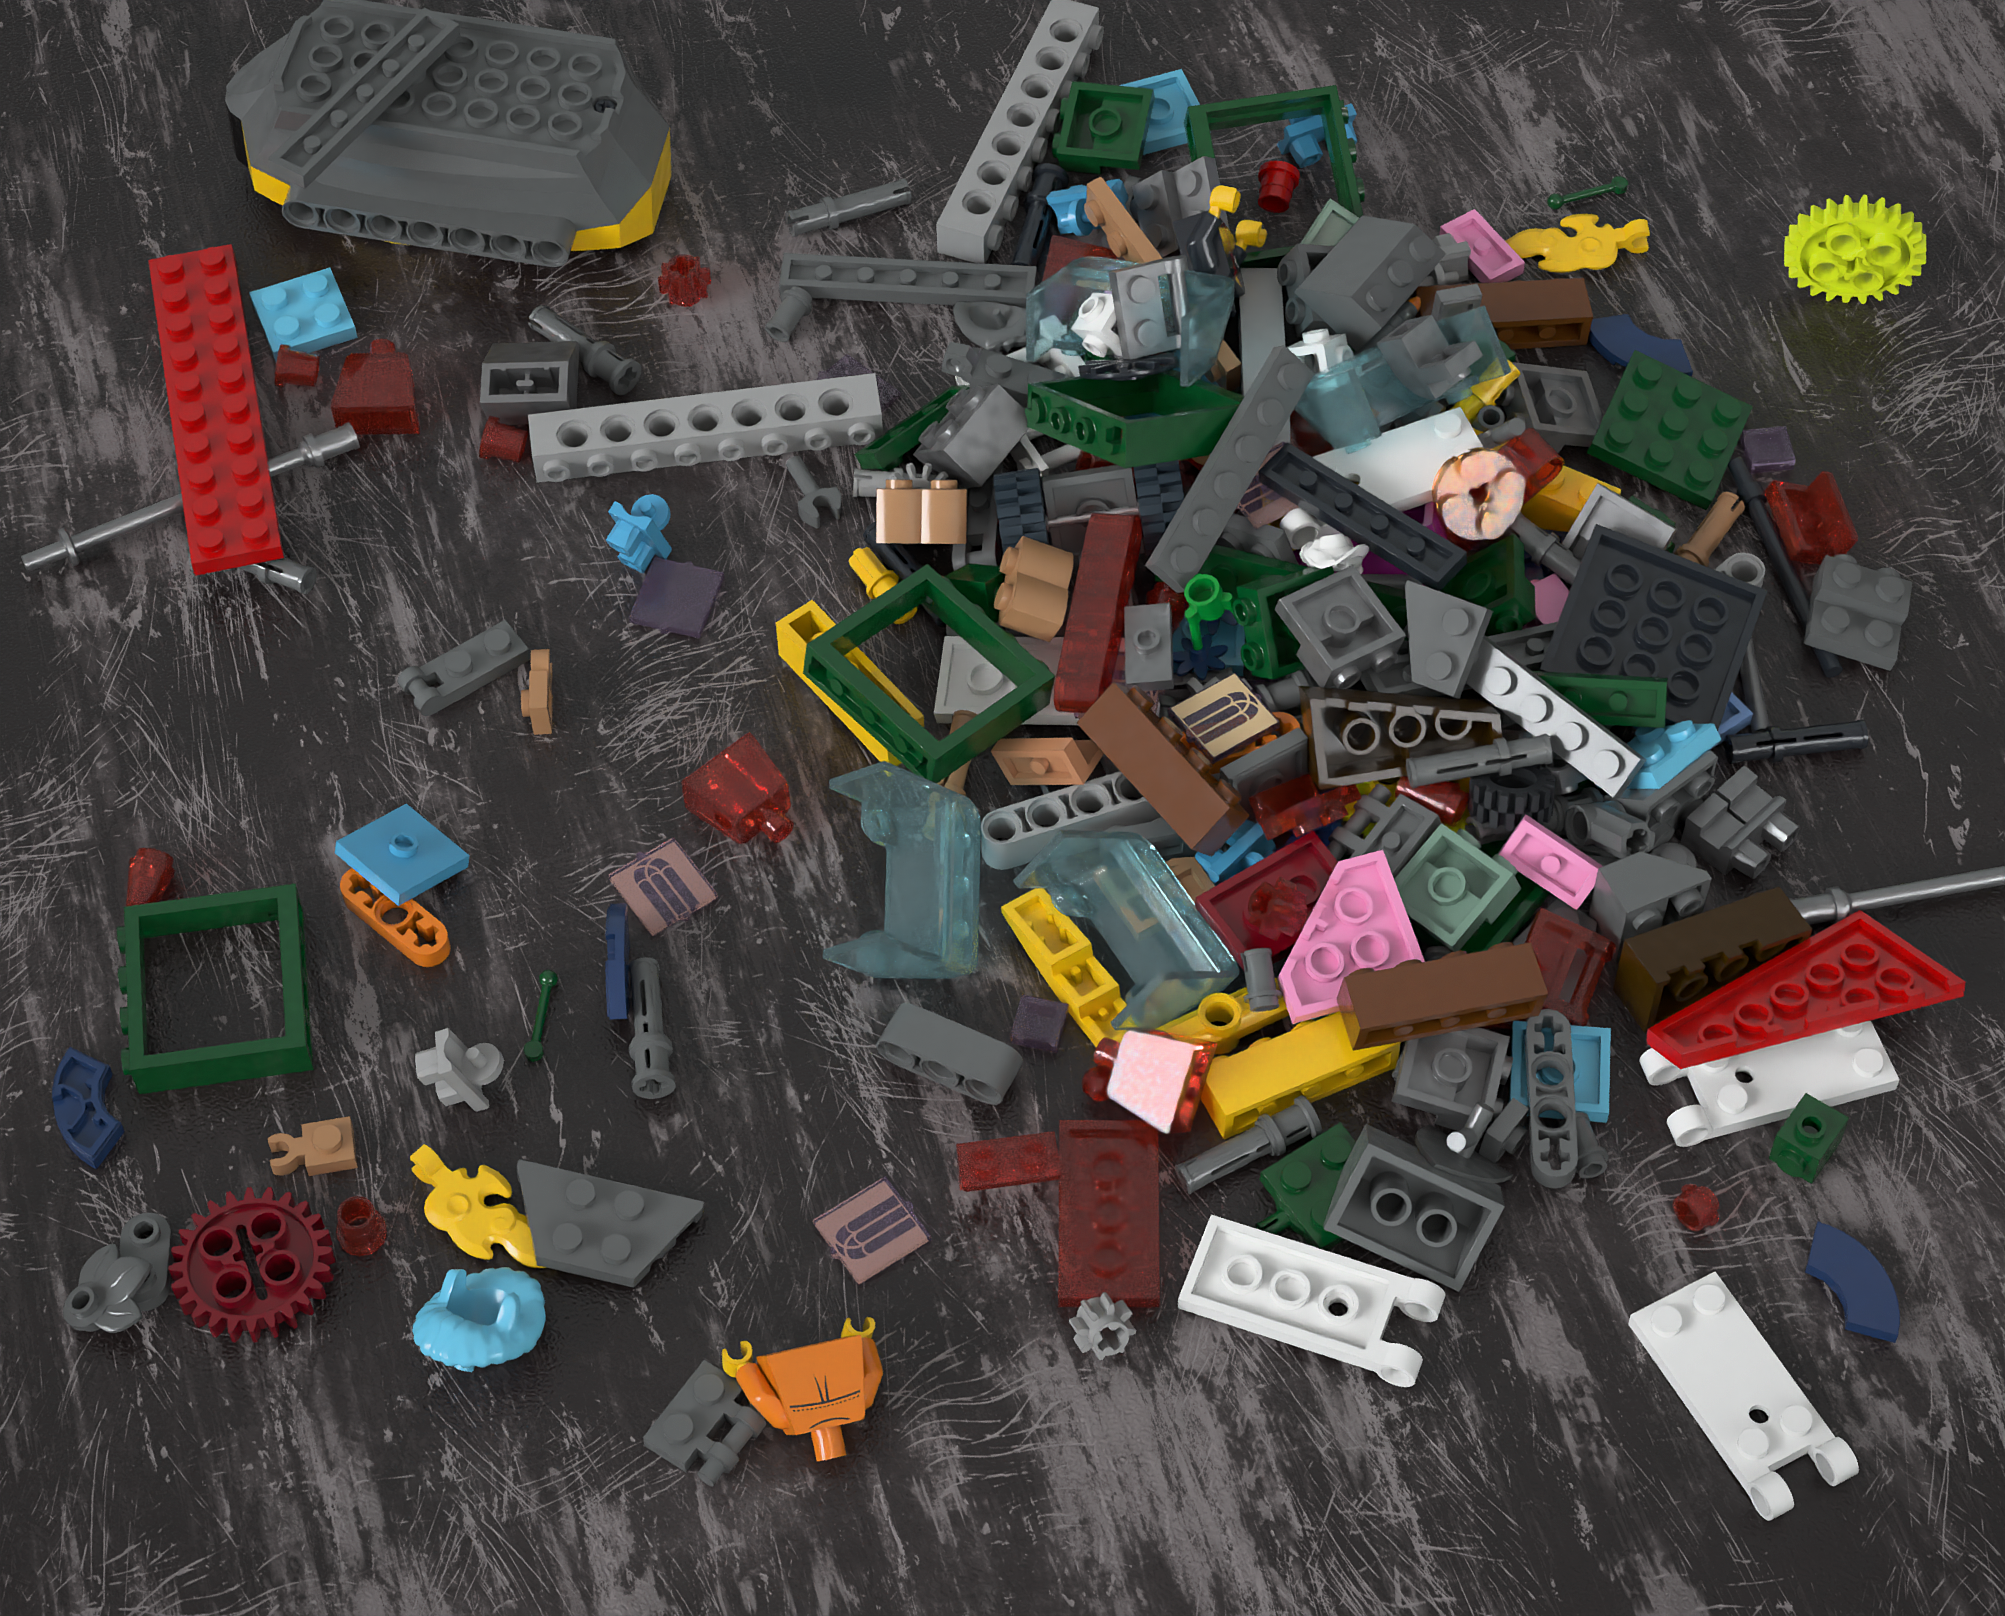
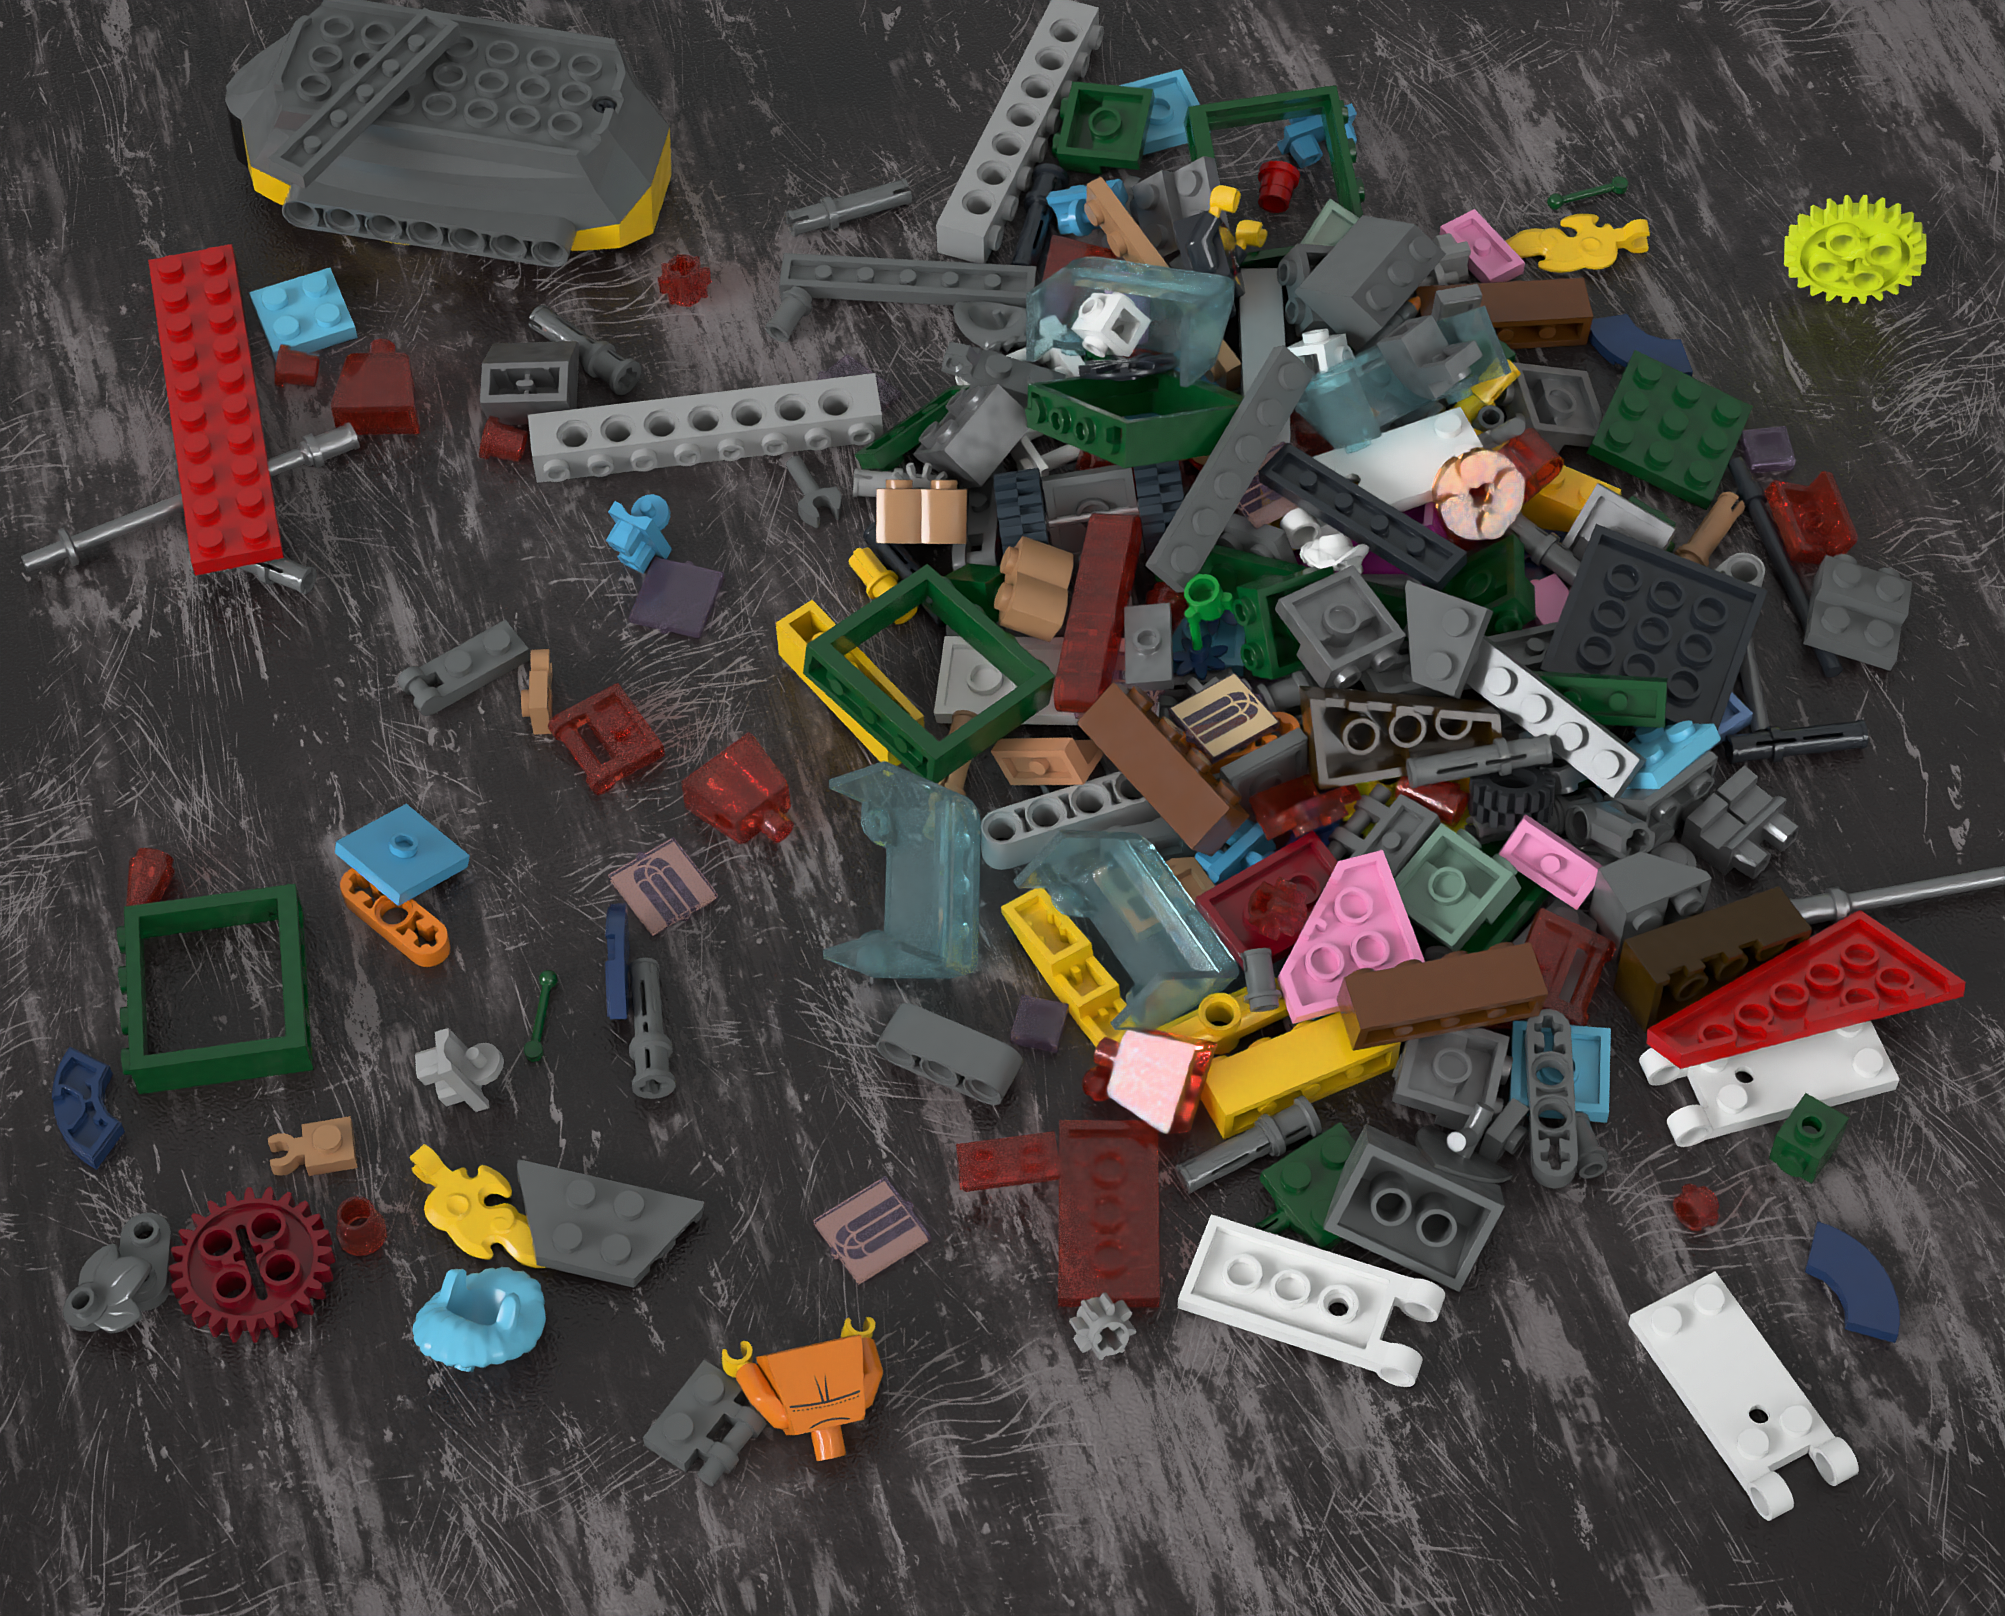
(619, 730): none -> clear red plate
(1140, 305): flat silver plate -> none

